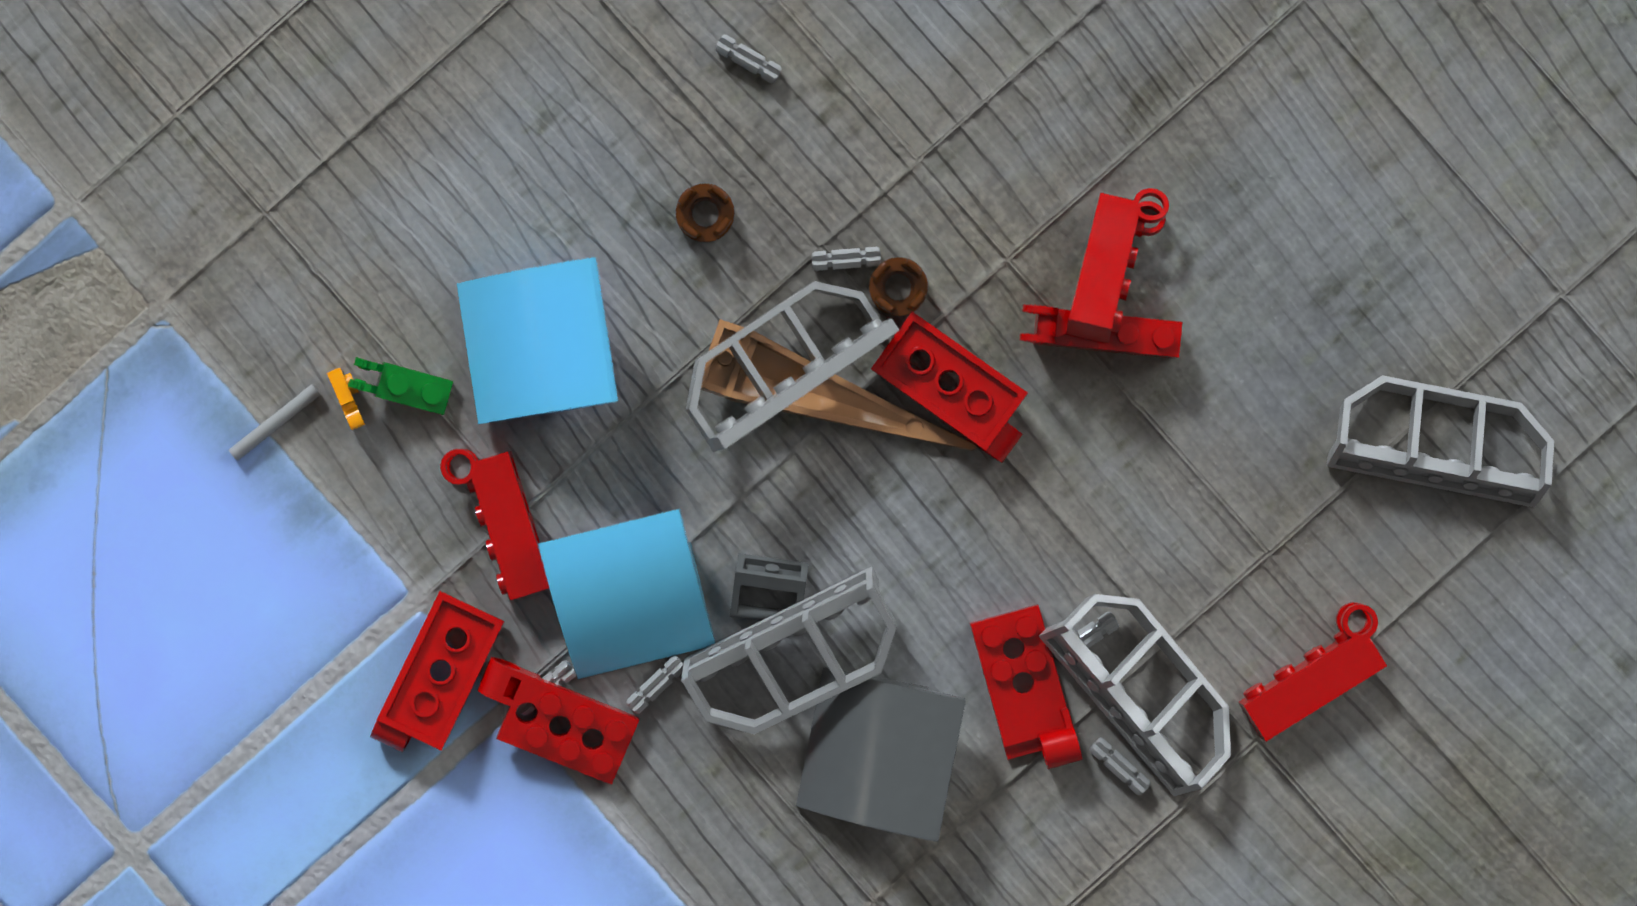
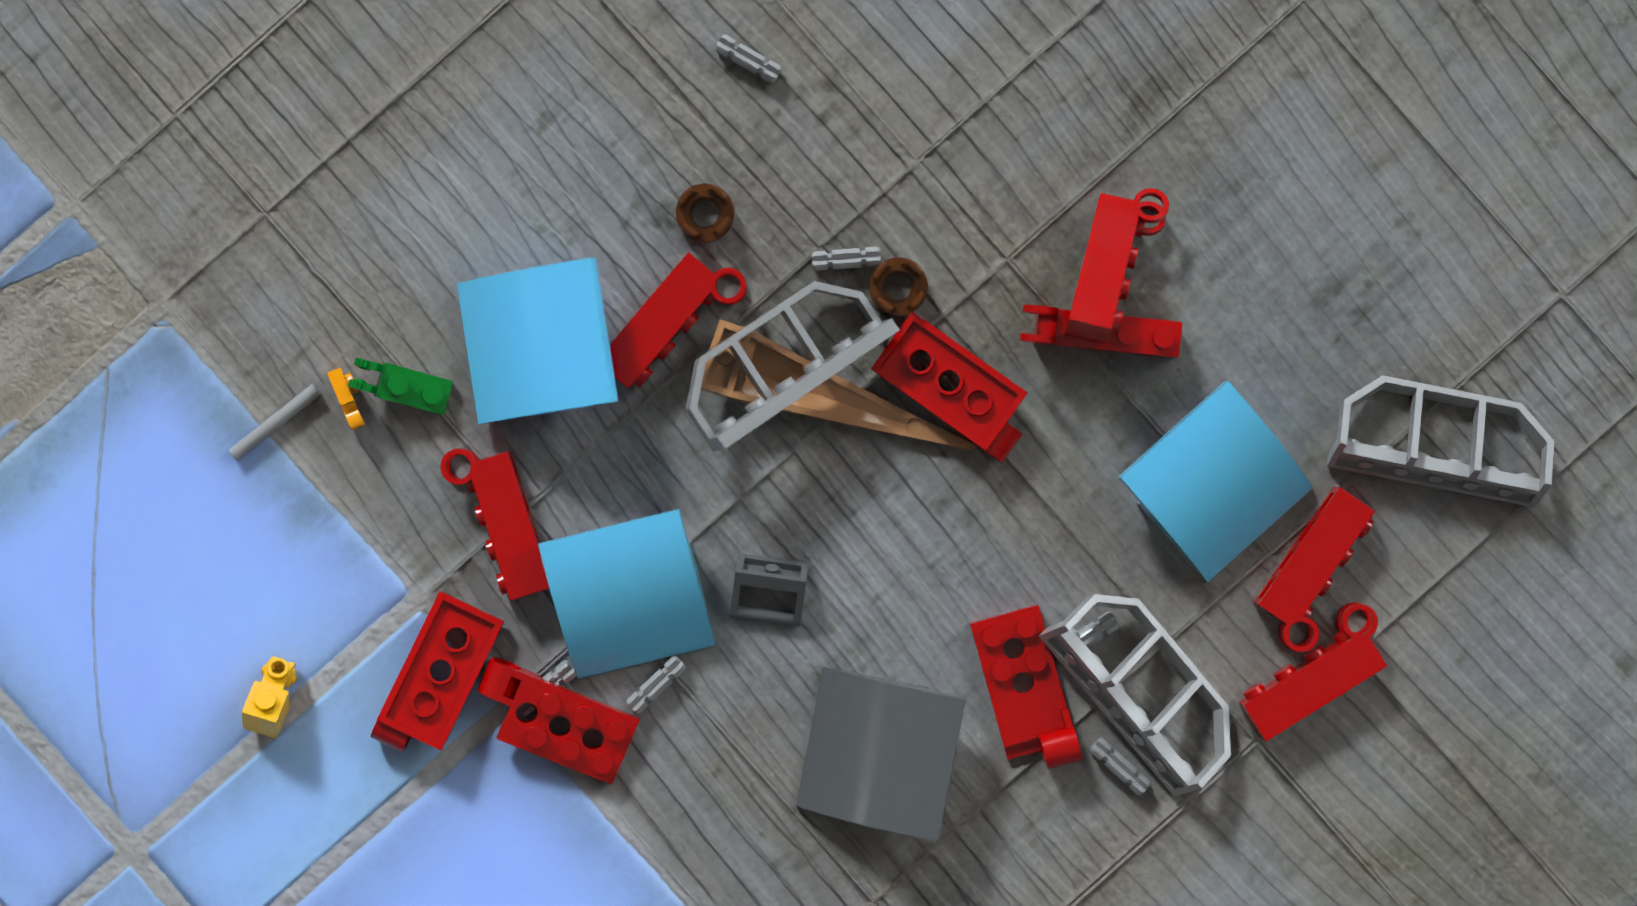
(268, 699): none -> yellow brick
(664, 316): none -> red hinge
(769, 633): light grey plate -> none
(1216, 481): none -> medium azure slope
(1311, 562): none -> red hinge

